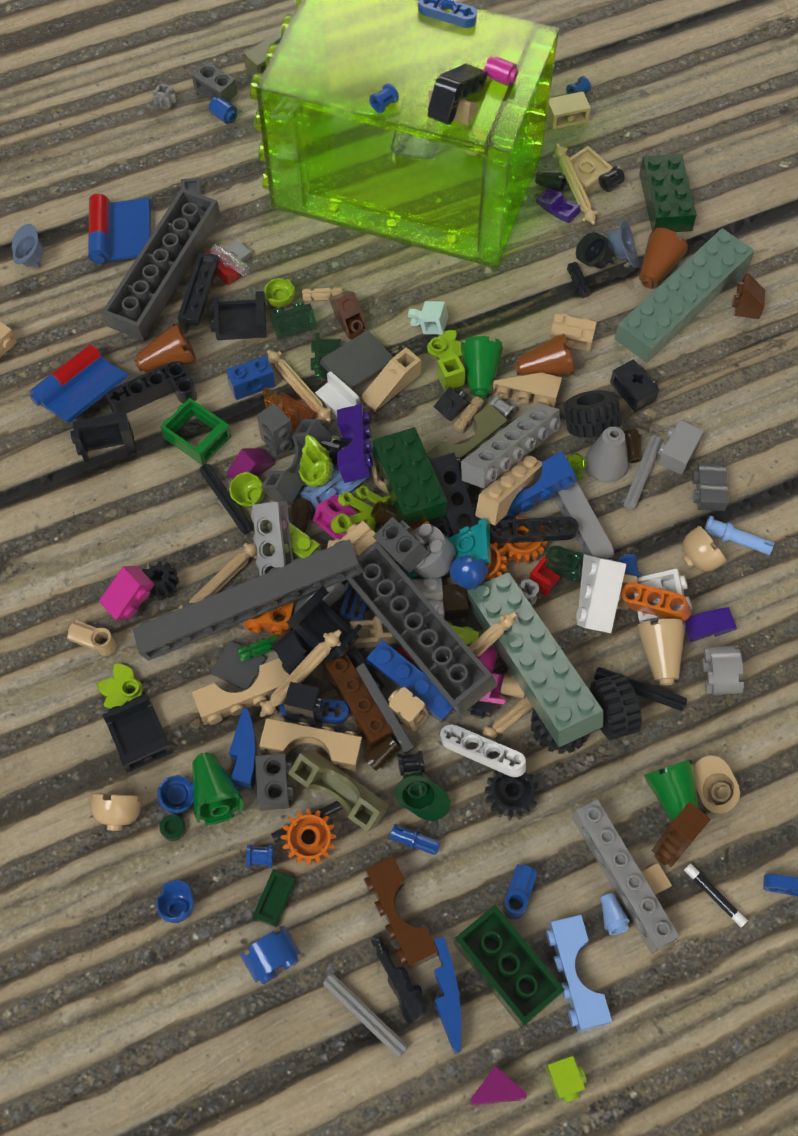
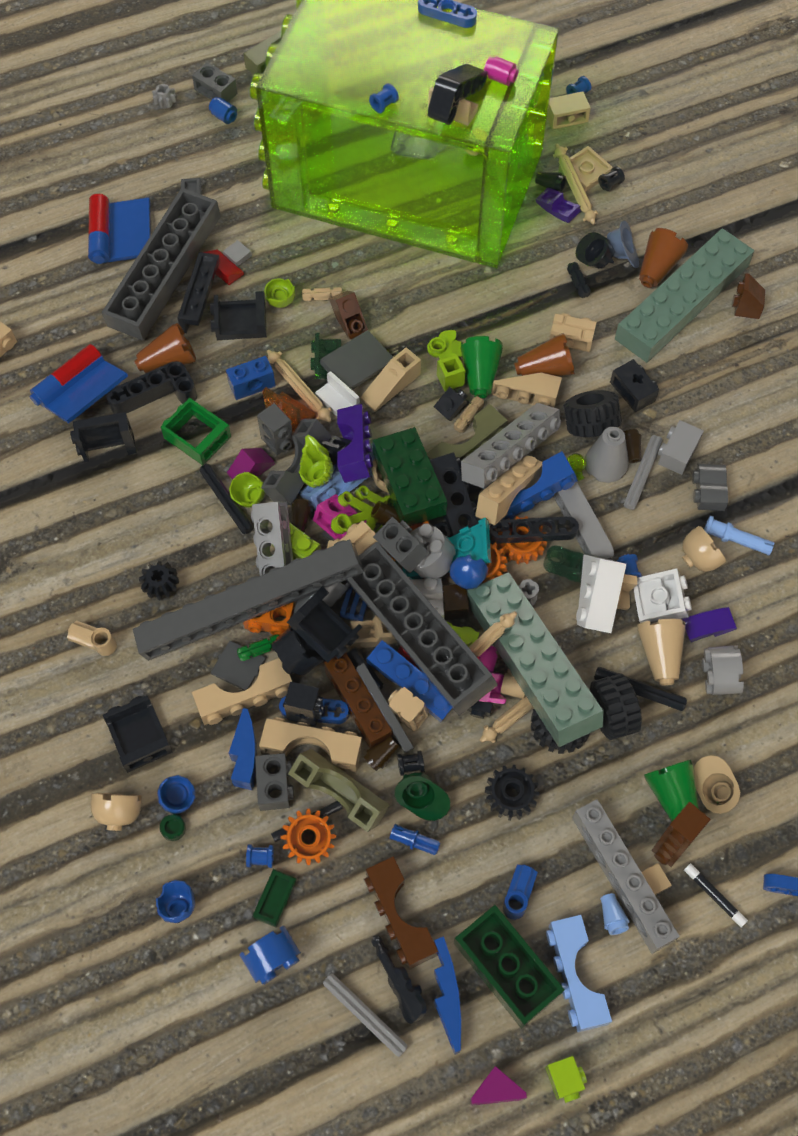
(27, 247): sand blue piece -> none
(117, 687): lime plate -> none
(126, 593): dark pink brick -> none
(213, 791): green cone -> none
(225, 573): tan wheel -> none
(231, 260): clear pin -> none
(293, 321): clear green bracket -> none
(301, 672): tan wheel -> none
(432, 317): light aqua brick -> none
(480, 753): white beam -> none
(503, 408): light grey bush -> none
(544, 577): red panel -> none
(663, 609): orange beam -> none
(667, 193): dark green brick -> none

